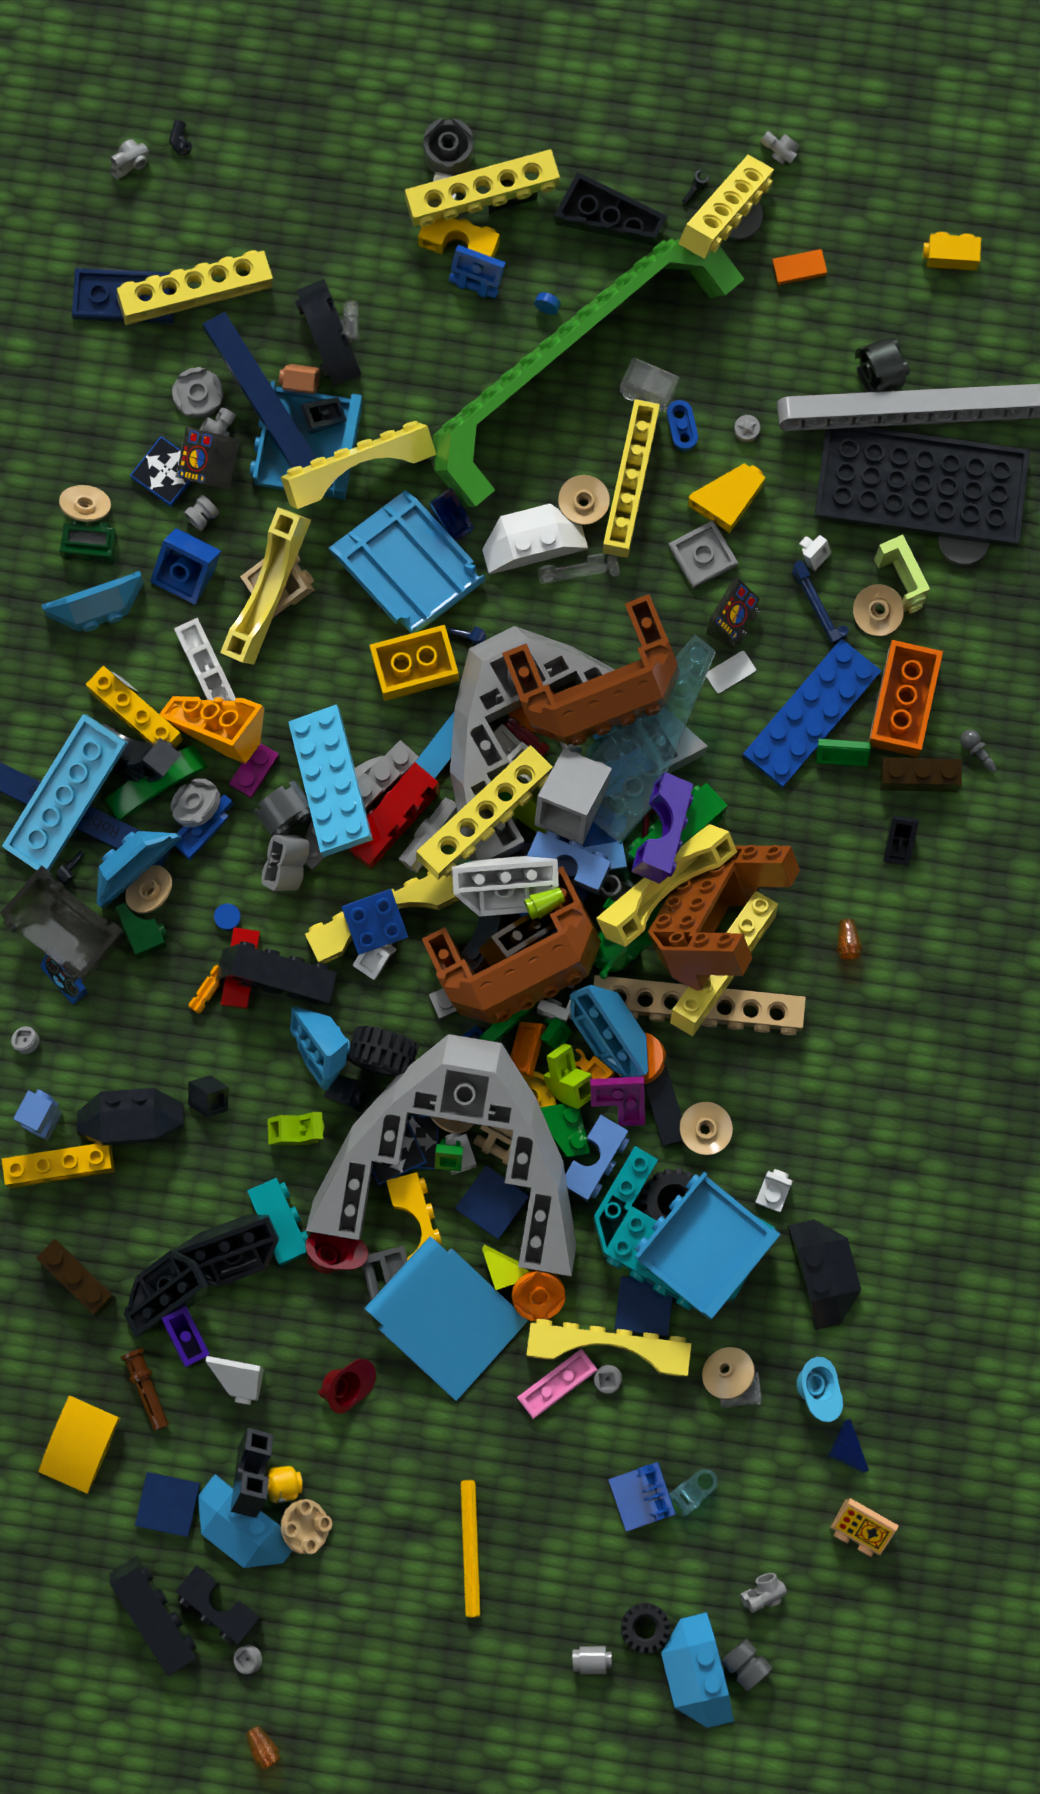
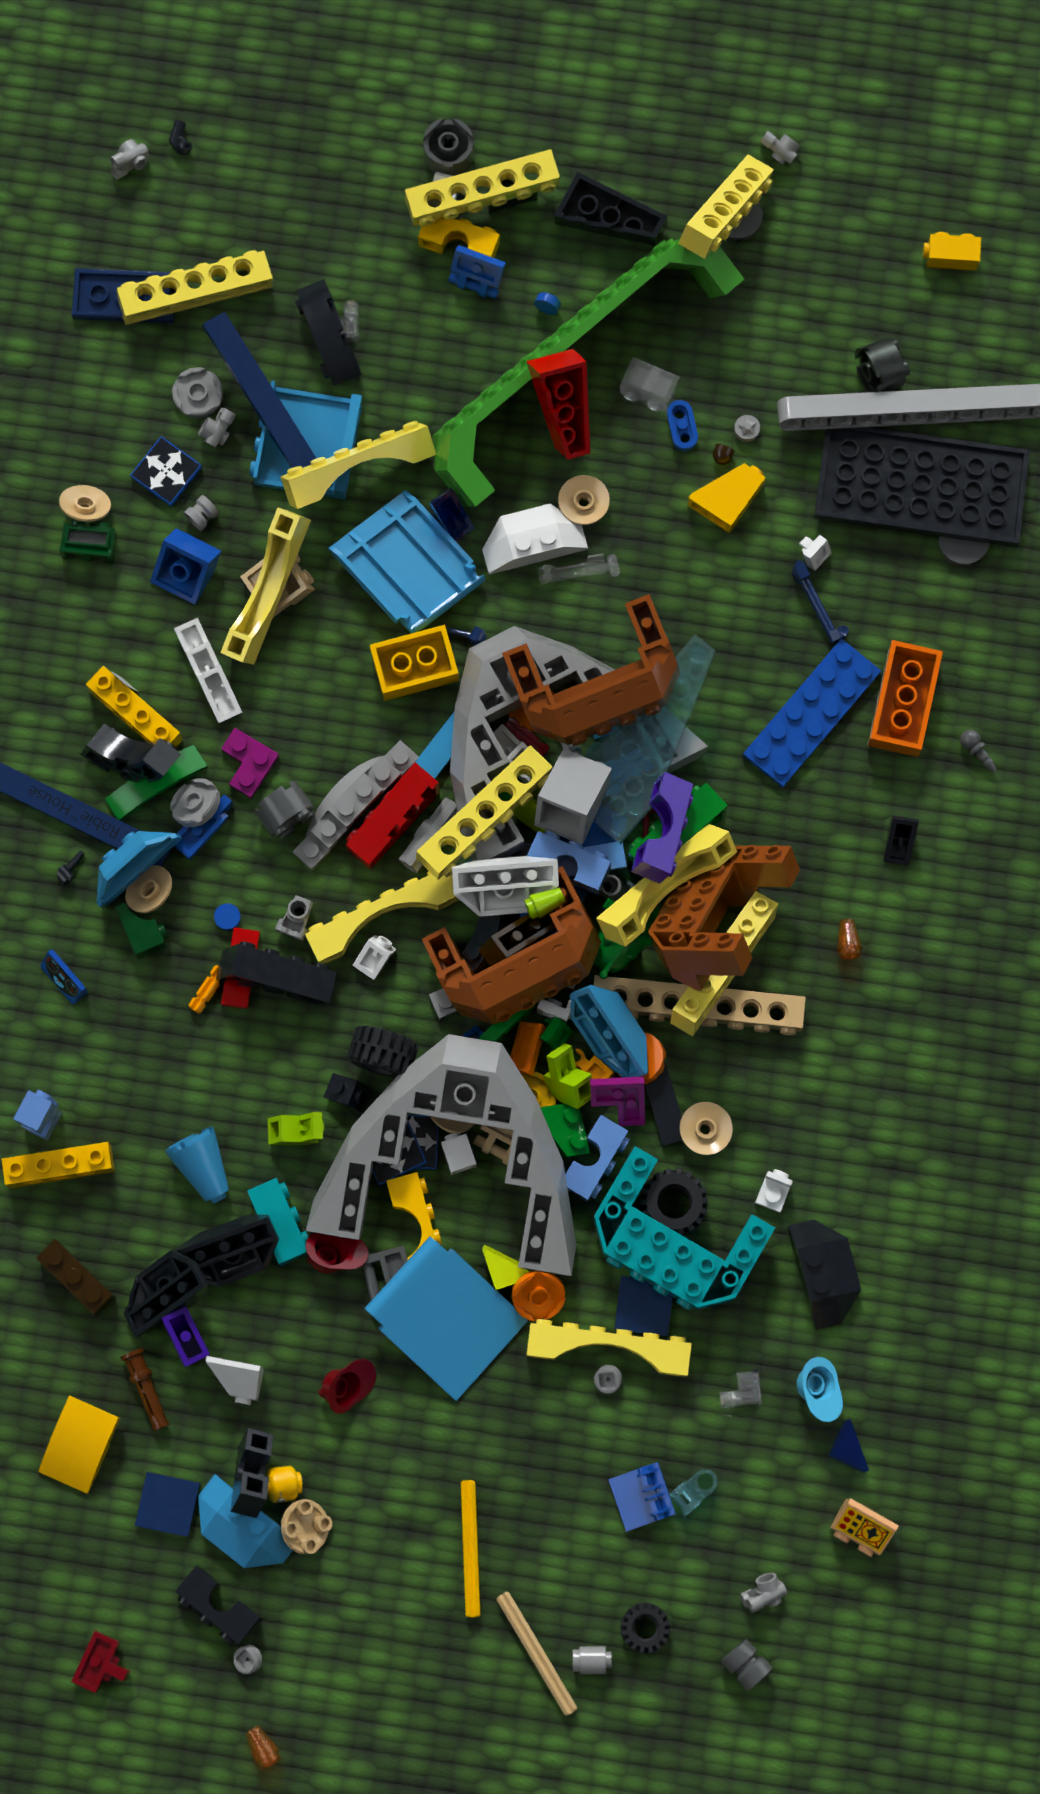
(25, 1040): light grey tile -> none
(61, 926): clear smoke windscreen -> none
(65, 793): medium azure plate -> none
(96, 605): dark azure wedge -> none
(99, 1663): none -> dark red hinge
(129, 1117): black wedge -> none
(152, 1616): black wedge -> none
(201, 1164): none -> dark azure cone
(207, 458): clear smoke slope -> none
(208, 1096): black panel -> none
(223, 725): light orange wedge -> none
(285, 862): light grey brick -> none
(292, 924): none -> light grey plate
(300, 379): nougat brick -> none
(320, 1044): dark azure wedge -> none
(323, 414): black slope -> none
(330, 781): medium azure plate -> none
(374, 921): blue hinge -> none
(448, 1156): green tile -> none
(492, 1202): dark blue tile -> none
(536, 1653): none -> tan axle
(557, 1383): bright pink tile -> none
(563, 396): none -> red wedge
(631, 478): light yellow brick -> none
(697, 185): black hand -> none
(697, 1672): dark azure wedge -> none
(703, 554): light grey tile -> none
(705, 1245): dark azure panel -> none
(722, 454): none -> dark brown hinge
(730, 672): white sticker -> none
(733, 614): clear smoke slope -> none
(736, 1380): tan dish -> none
(799, 267): orange tile -> none
(843, 752): green tile -> none
(866, 611): tan dish -> none
(899, 553): yellowish green panel -> none
(921, 774): dark brown brick -> none

